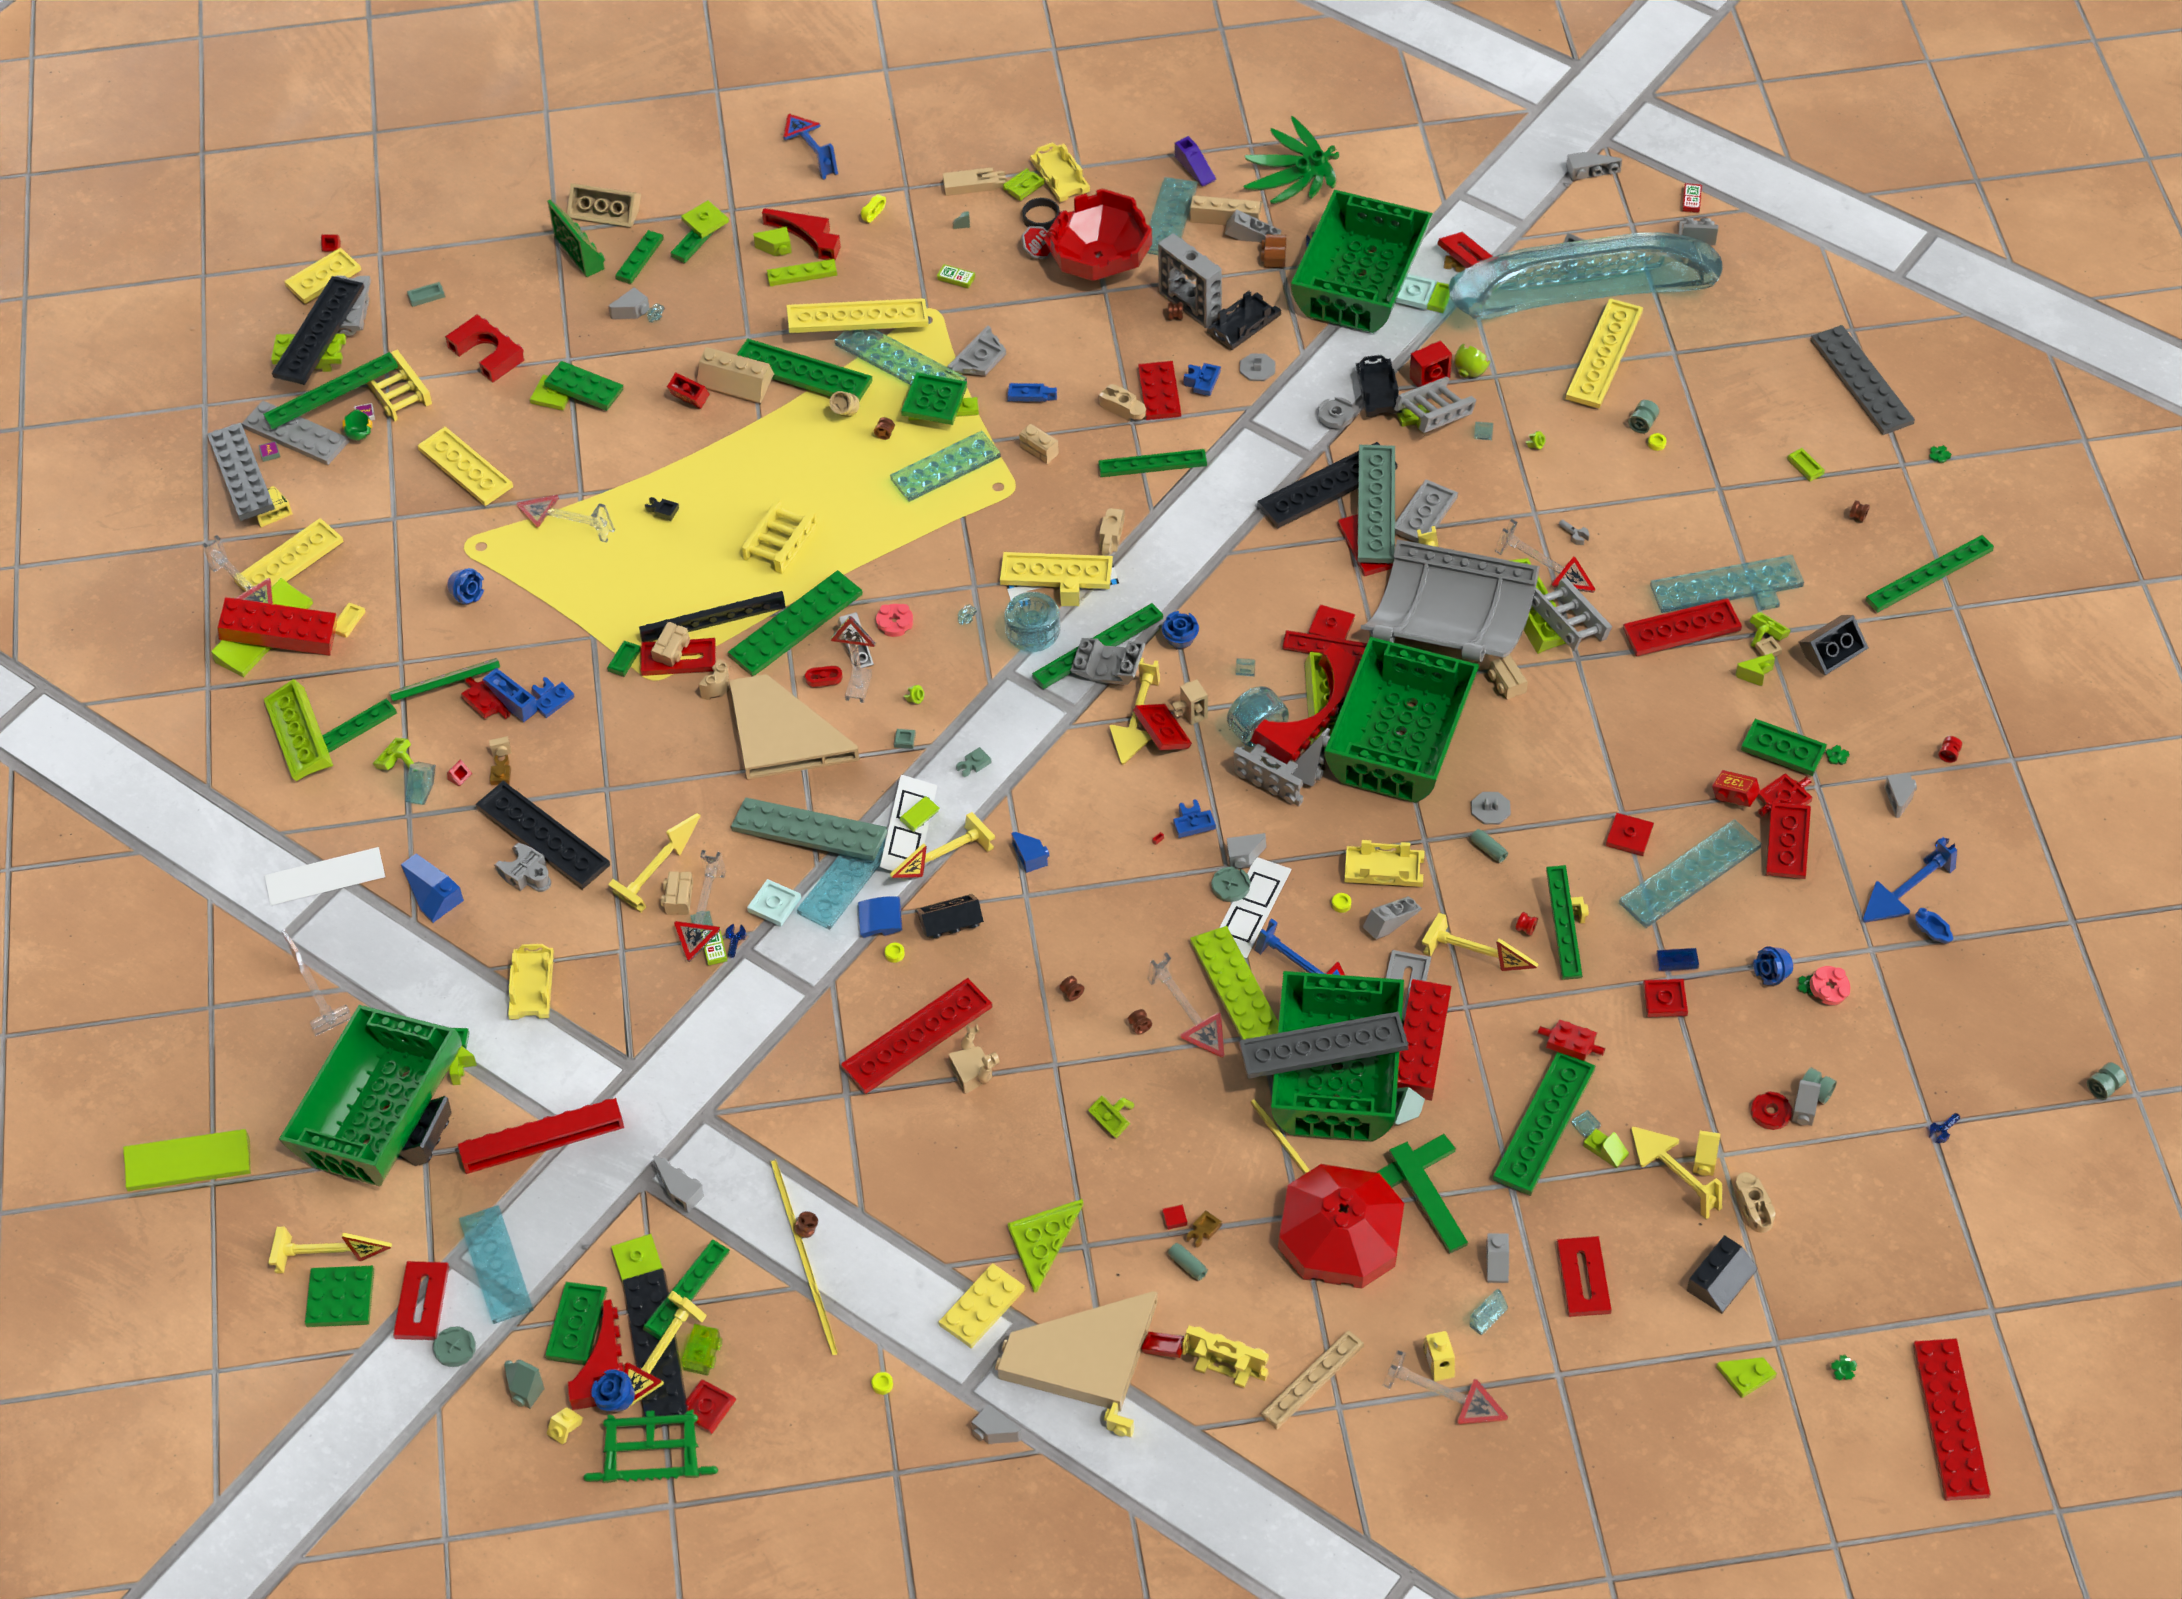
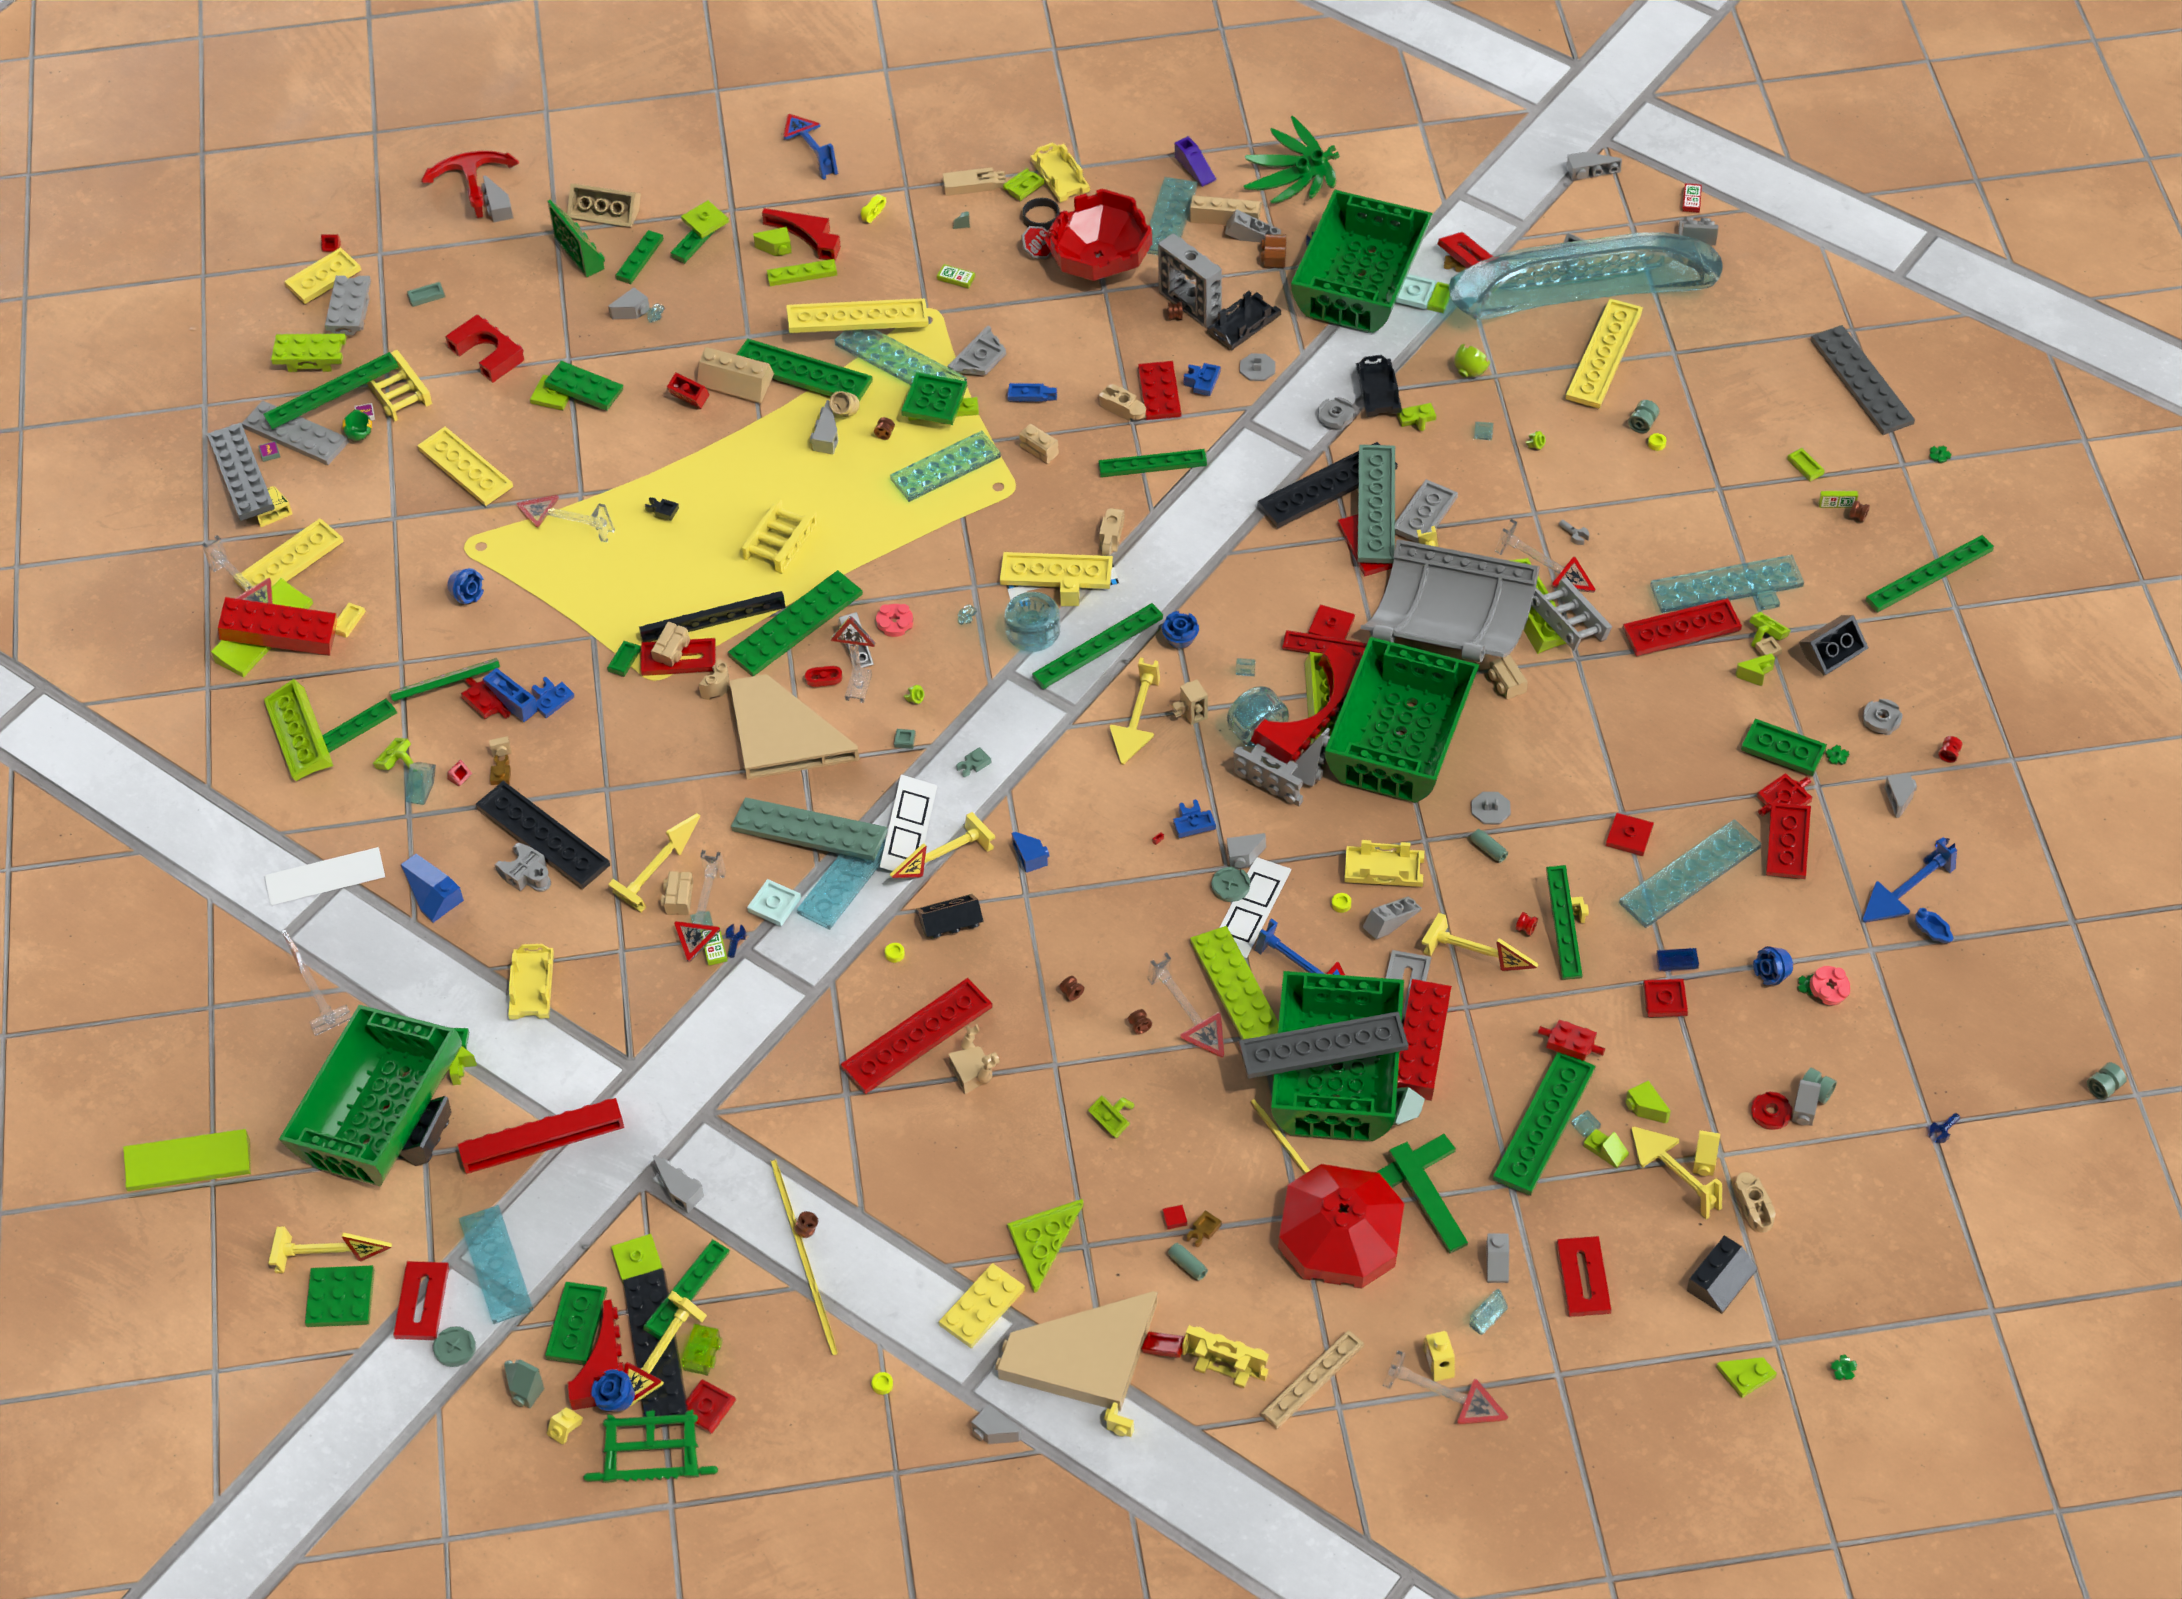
(318, 330): black plate -> none
(468, 163): none -> red piece
(498, 200): none -> light grey slope
(825, 435): none -> light grey slope
(880, 915): blue slope -> none
(919, 813): lime tile -> none
(1107, 663): light grey slope -> none
(1162, 726): red plate -> none
(1430, 364): red brick -> none
(1440, 416): light grey fence -> none
(1647, 1103): none -> lime slope
(1736, 788): red brick -> none
(1837, 499): none -> tile
(1882, 725): none -> light grey plate
(1951, 1420): red plate -> none

